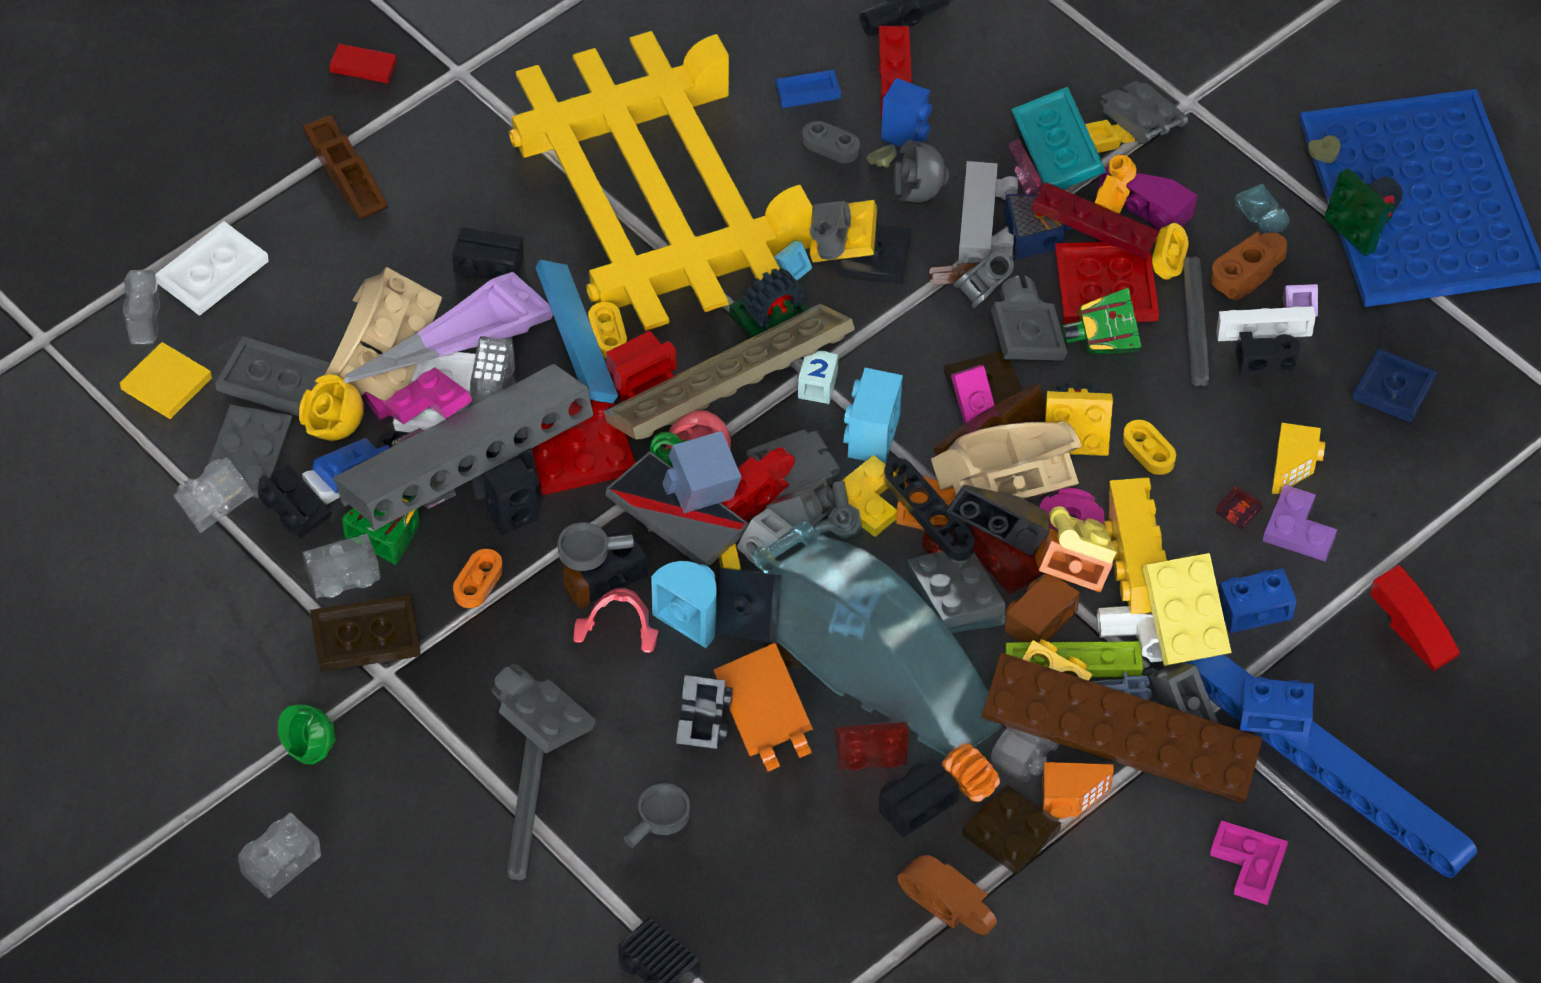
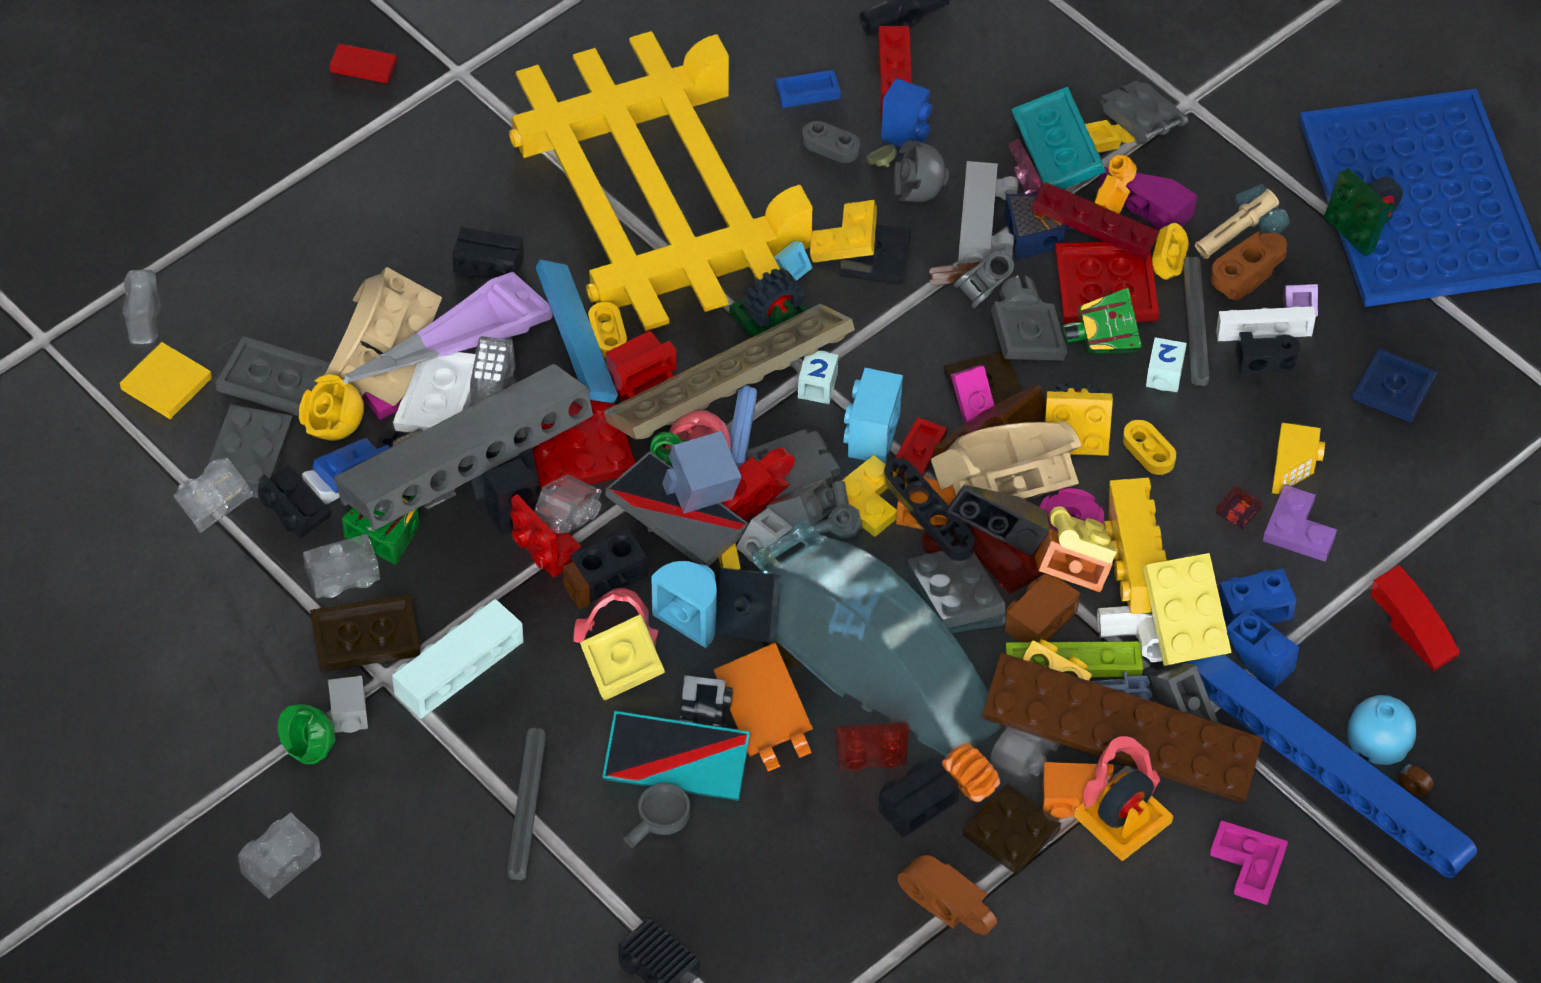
(211, 268): white plate -> none
(345, 167): reddish brown slope -> none
(348, 704): none -> light grey brick
(429, 390): dark pink plate -> none
(457, 658): none -> light aqua brick
(475, 580): orange plate -> none
(540, 709): dark grey plate -> none
(547, 547): none -> red bracket
(568, 504): none -> clear brick
(587, 546): dark grey piece -> none
(622, 657): none -> light yellow plate
(675, 752): none -> tile
(742, 423): none -> light blue axle
(830, 228): dark grey piece -> none
(919, 444): none -> red plate
(1125, 814): none -> light orange plate
(1128, 745): none -> coral helmet
(1166, 365): none -> light aqua brick
(1246, 216): none -> tan pin
(1262, 648): none -> blue slope
(1276, 706): blue brick -> none
(1326, 149): olive piece -> none
(1382, 729): none -> medium azure cylinder
(1415, 780): none -> reddish brown tile

